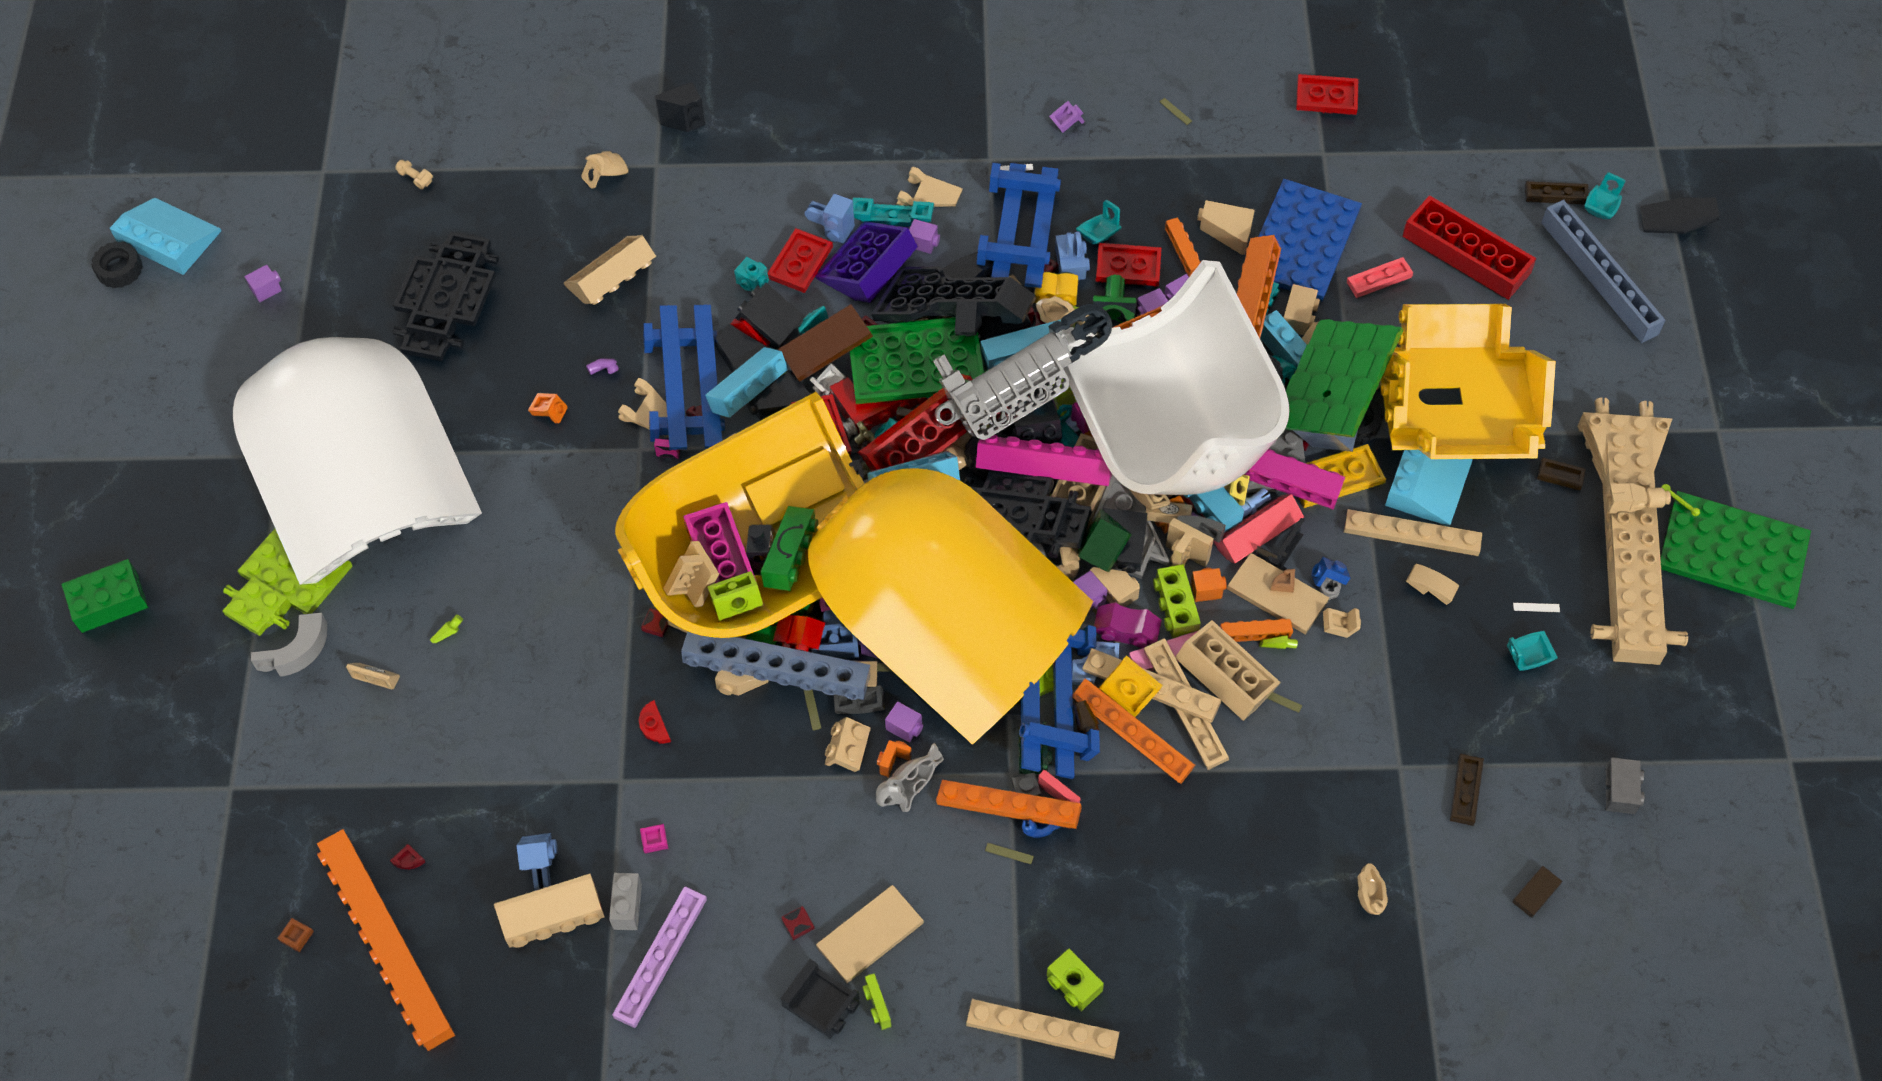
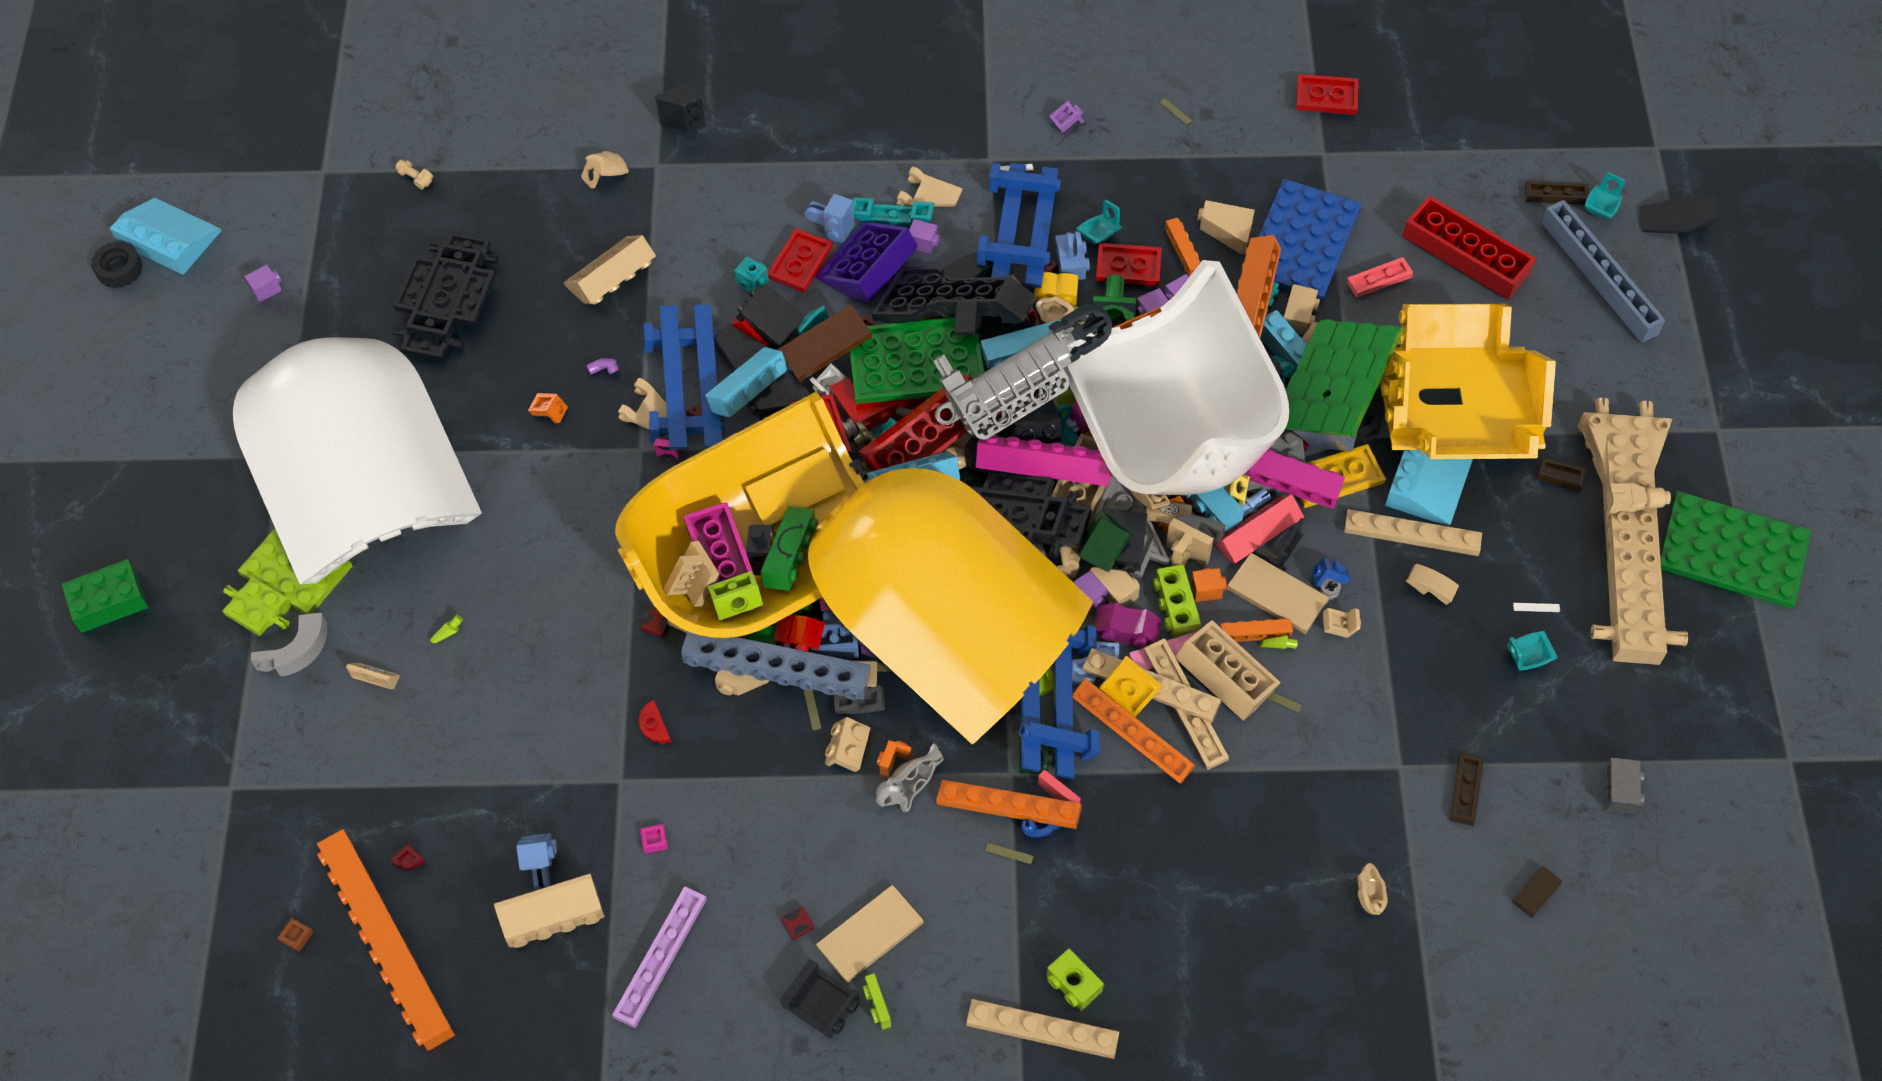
(625, 901): light grey brick -> none
(904, 722): medium lavender brick -> none
(1026, 784): dark grey plate -> none
(1085, 717): dark brown cone -> none
(1284, 582): medium nougat tile -> none
(1694, 511): lime hinge -> none

